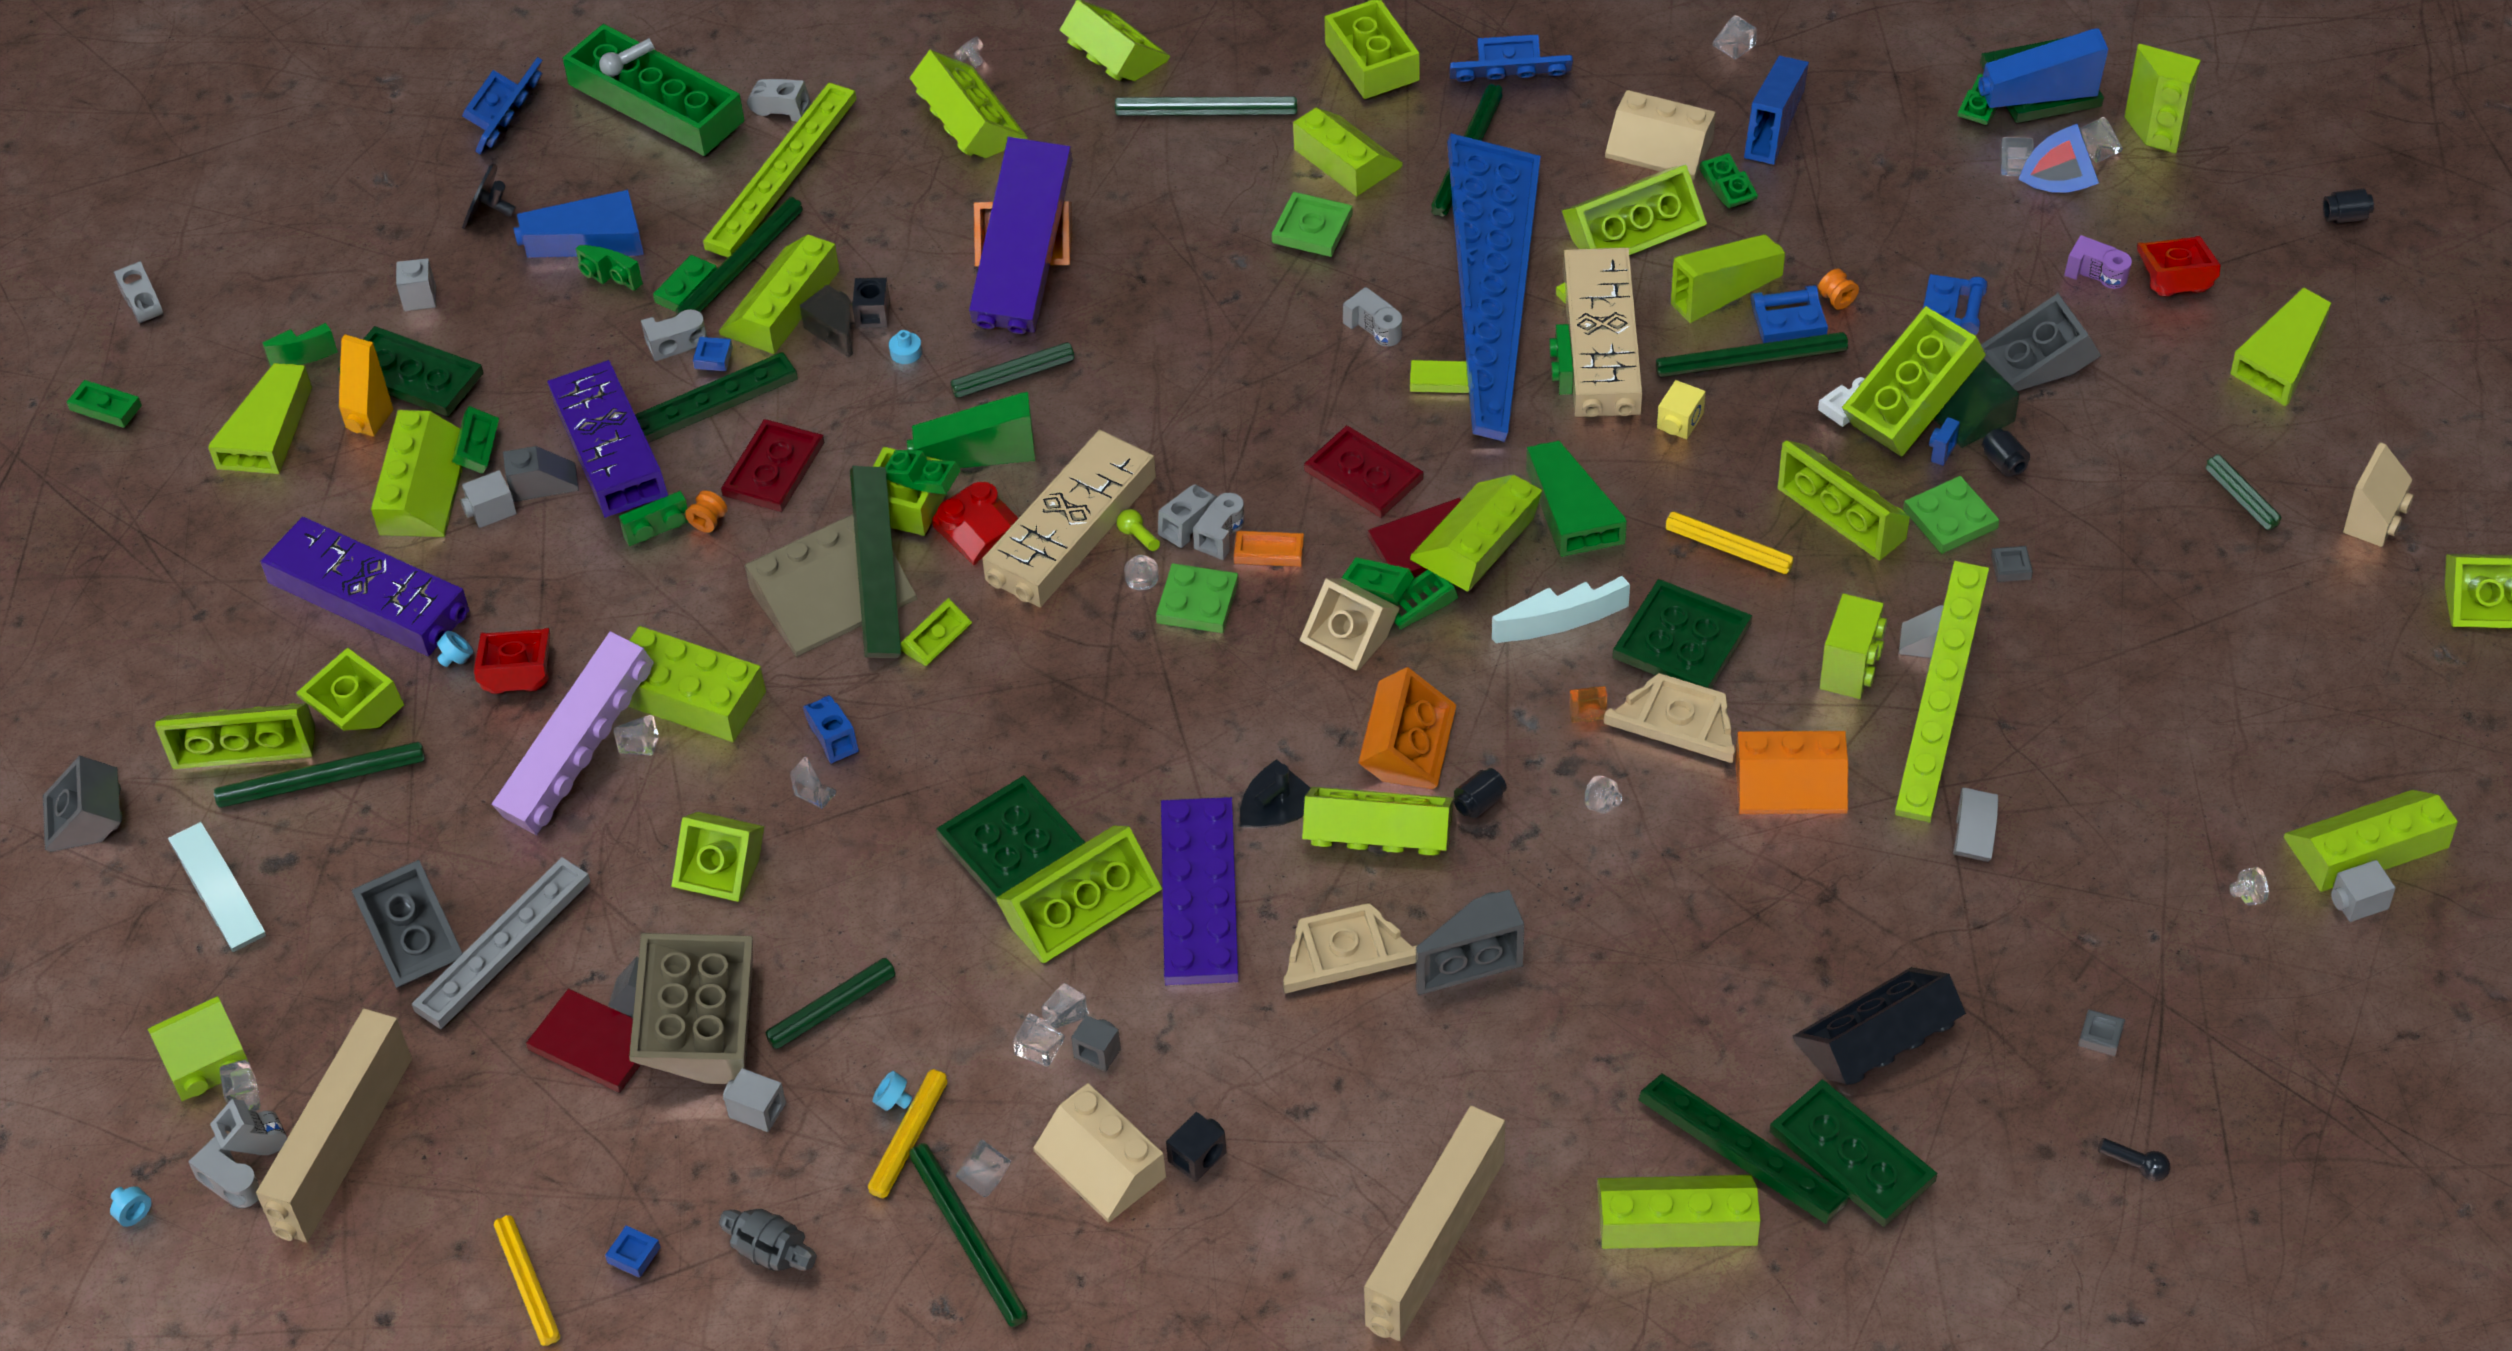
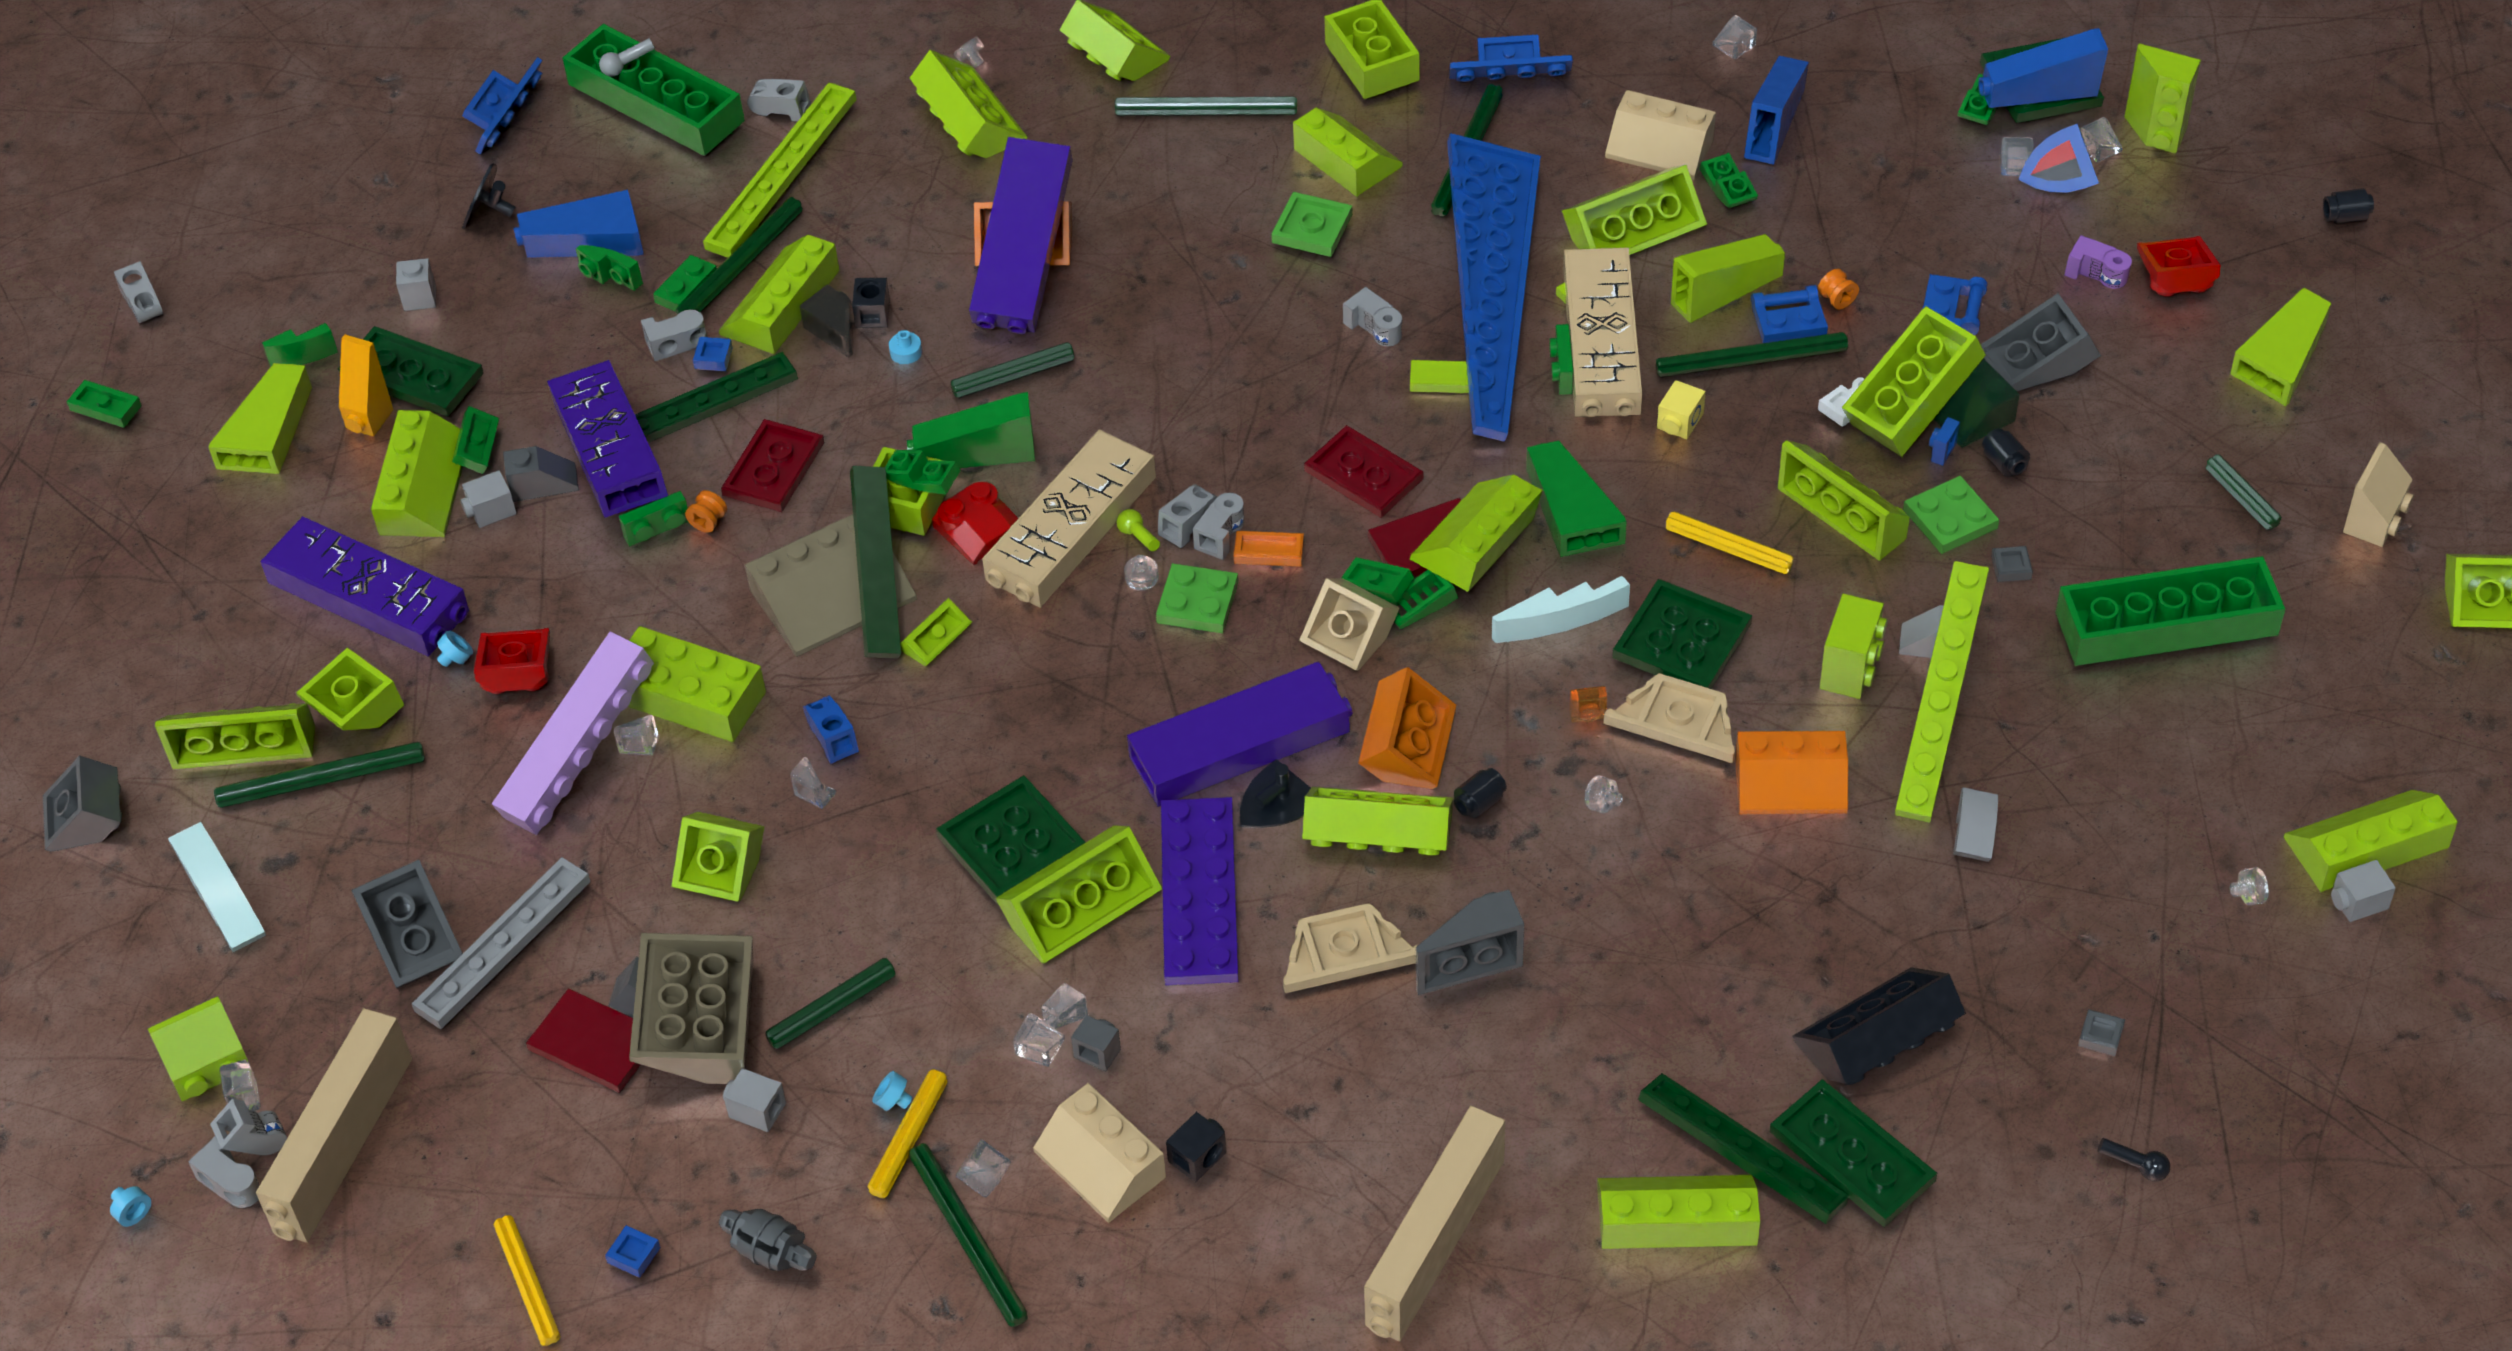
(1239, 733): none -> dark purple brick
(2169, 610): none -> green brick

